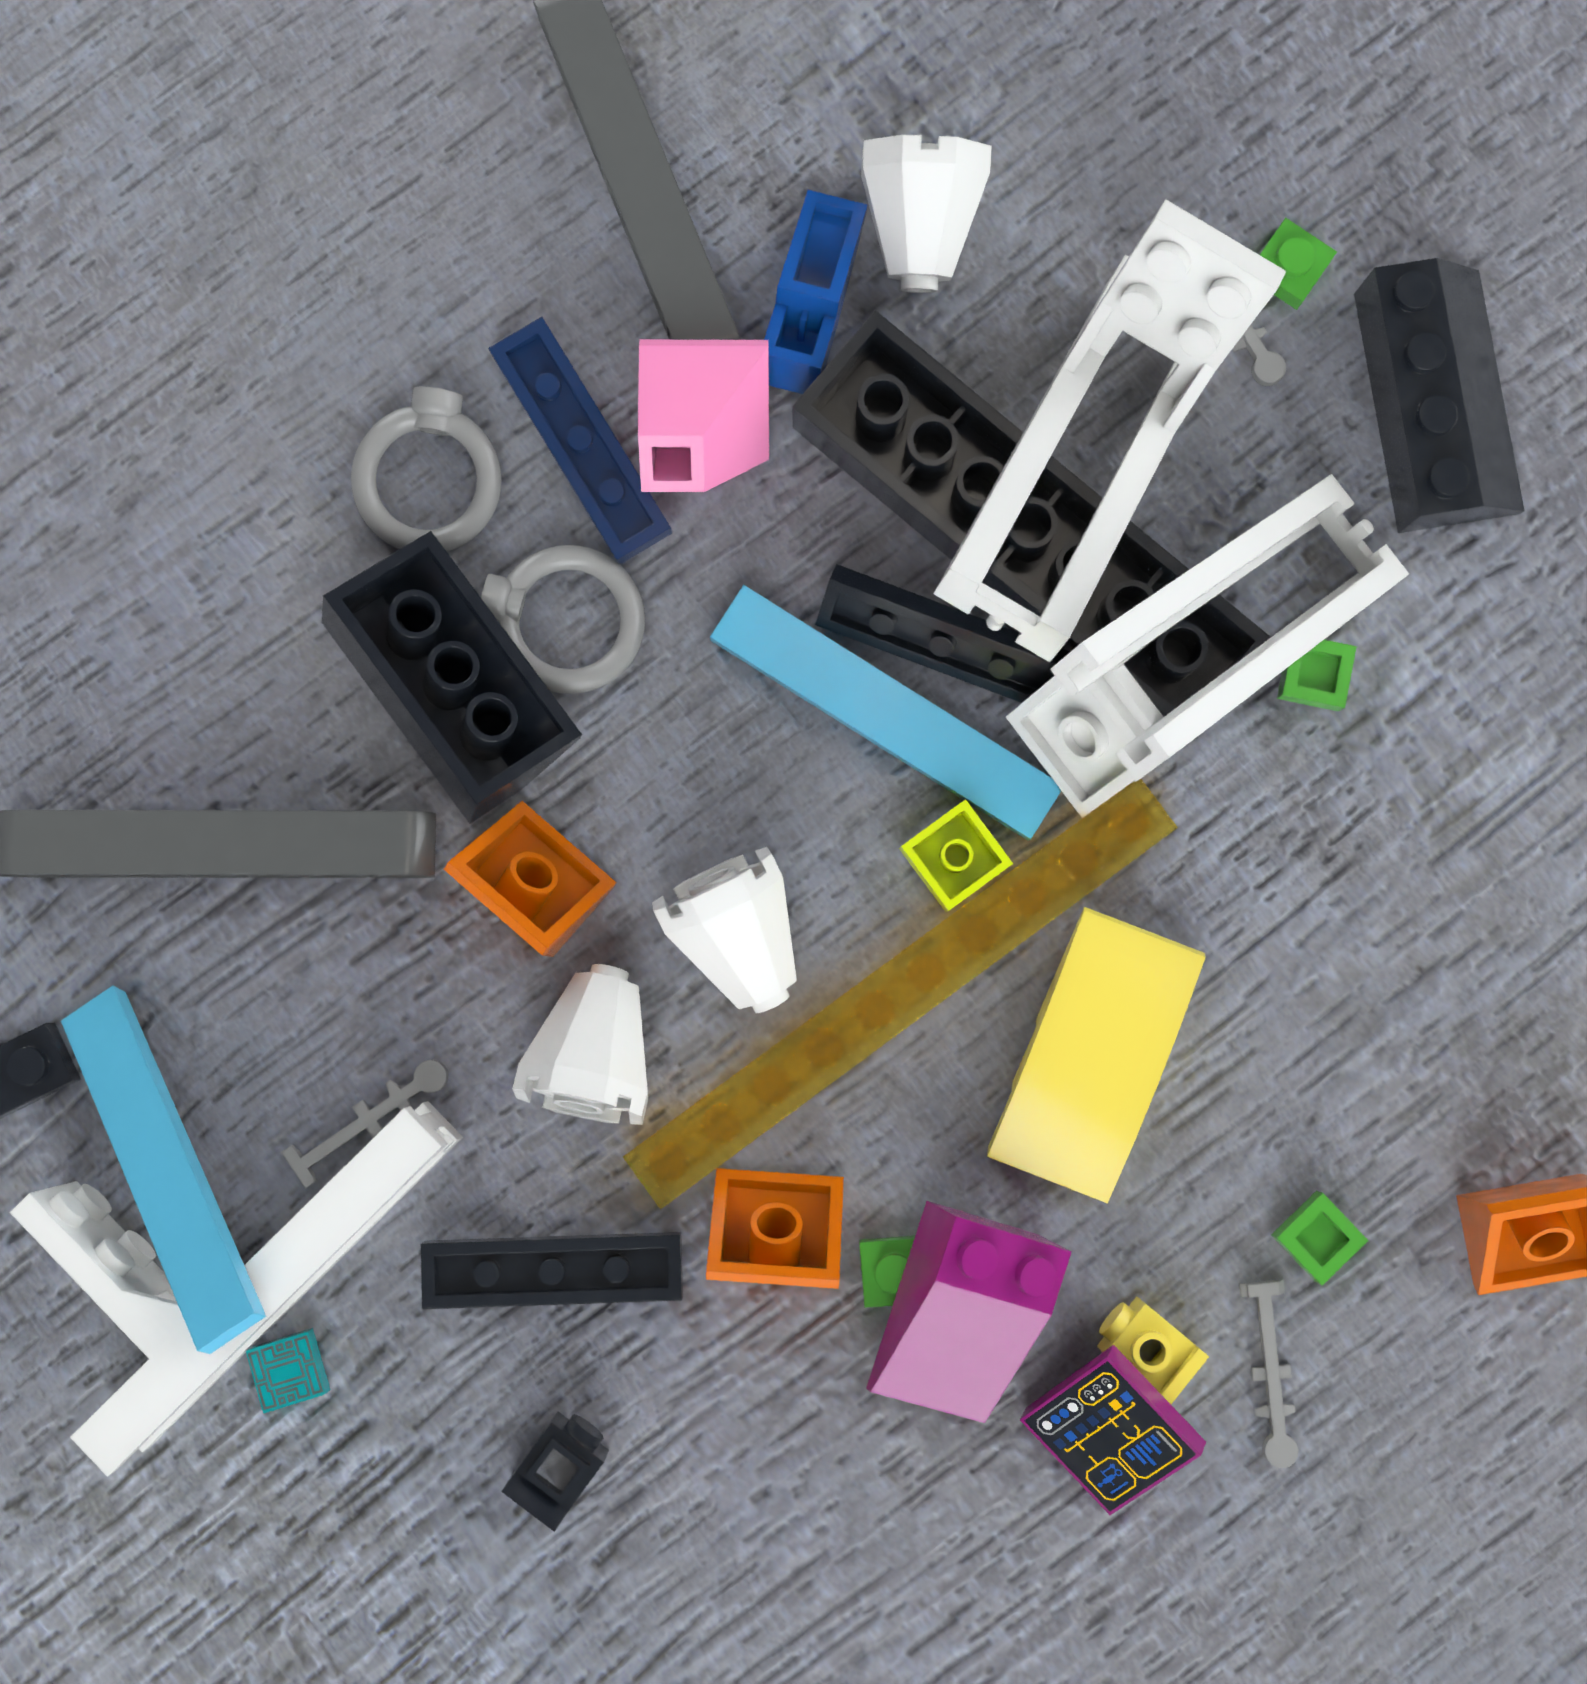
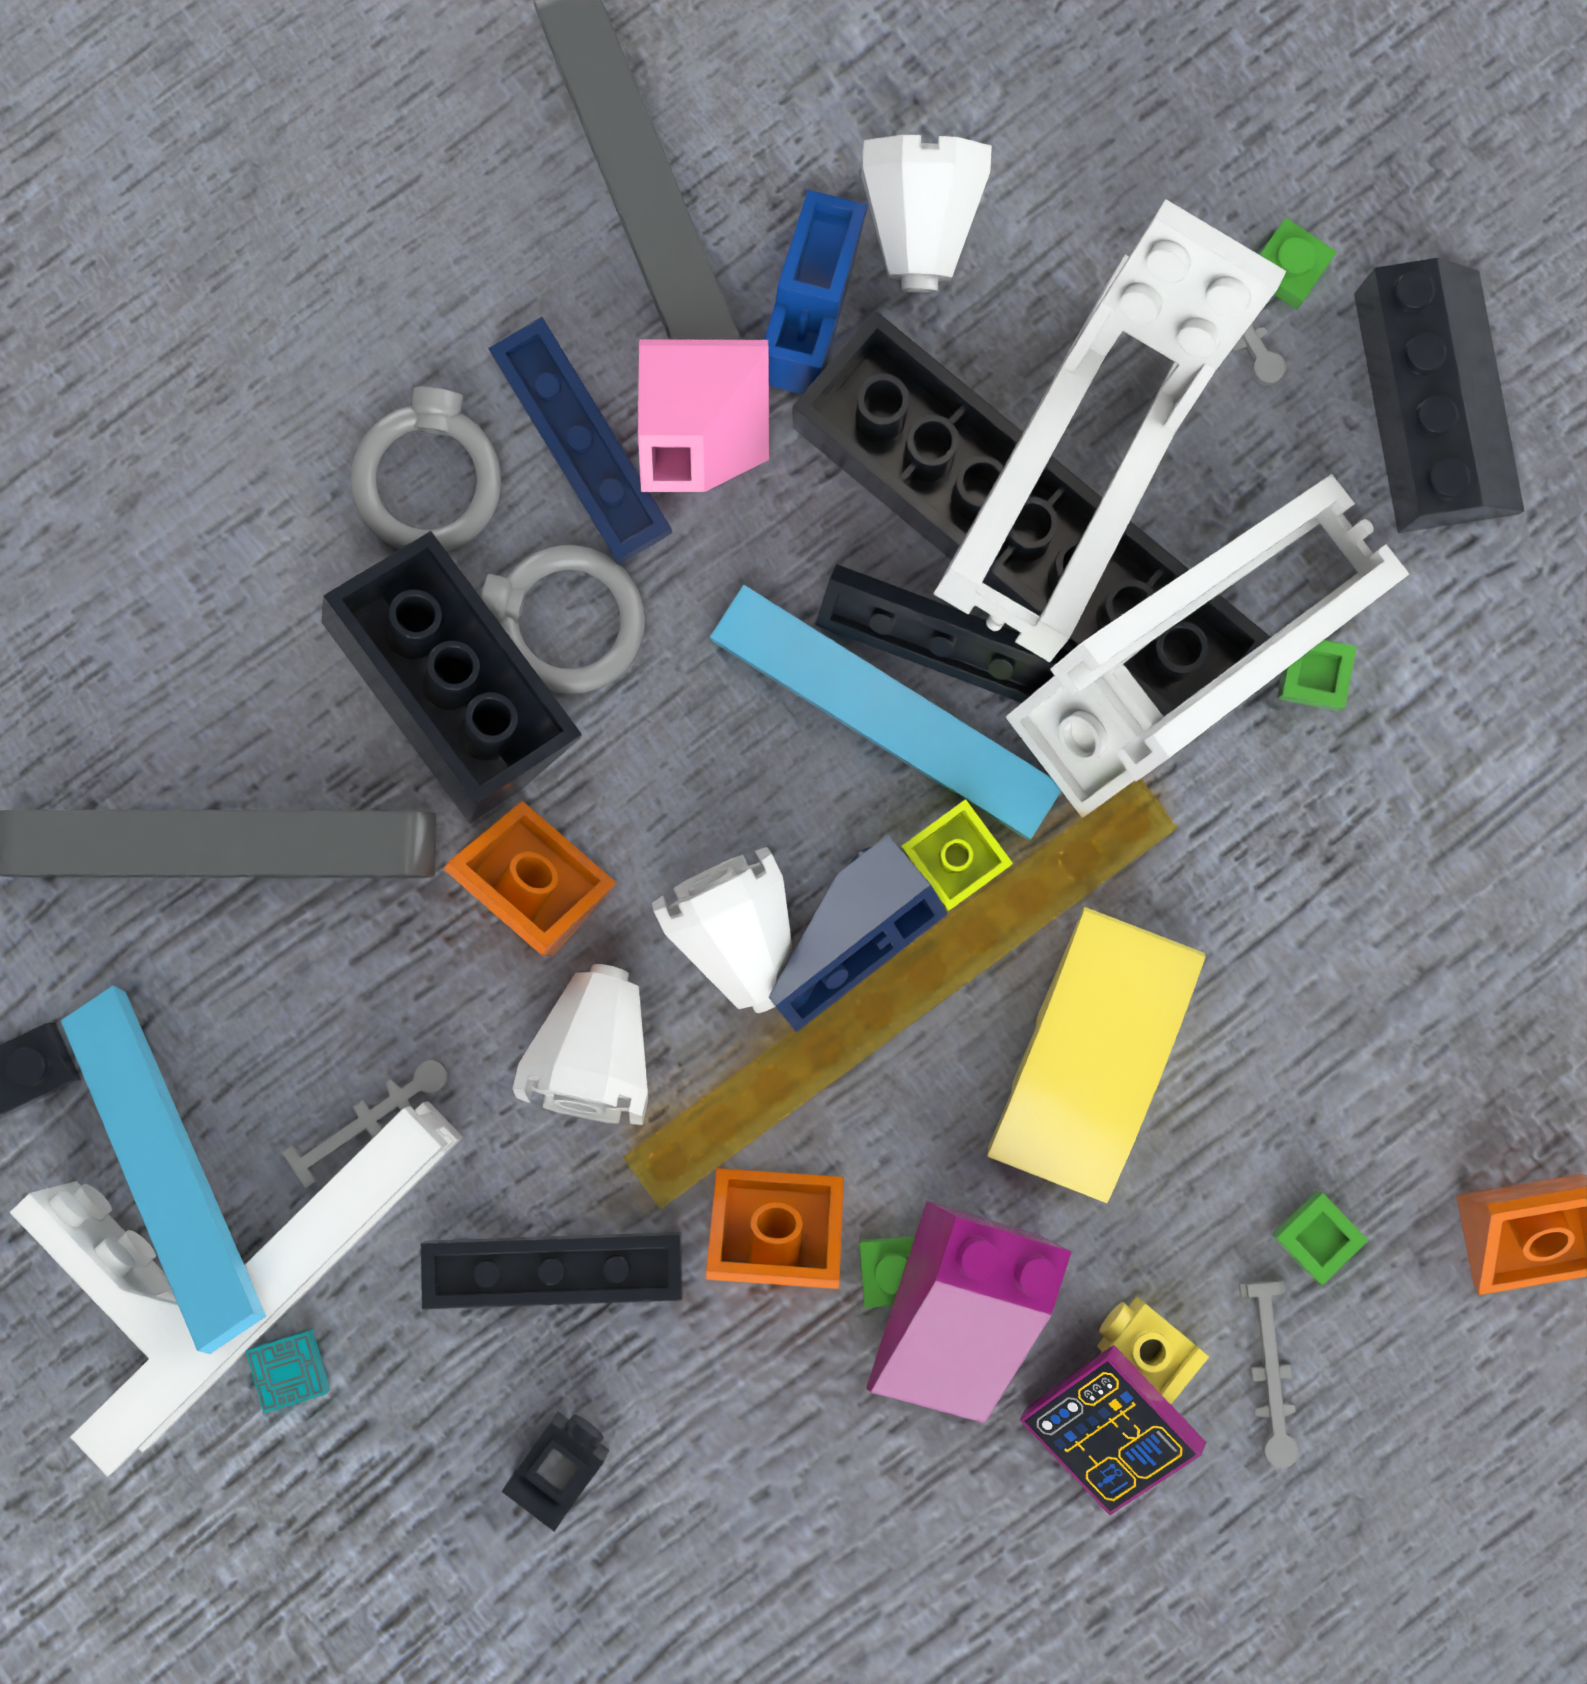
(860, 924): none -> slope

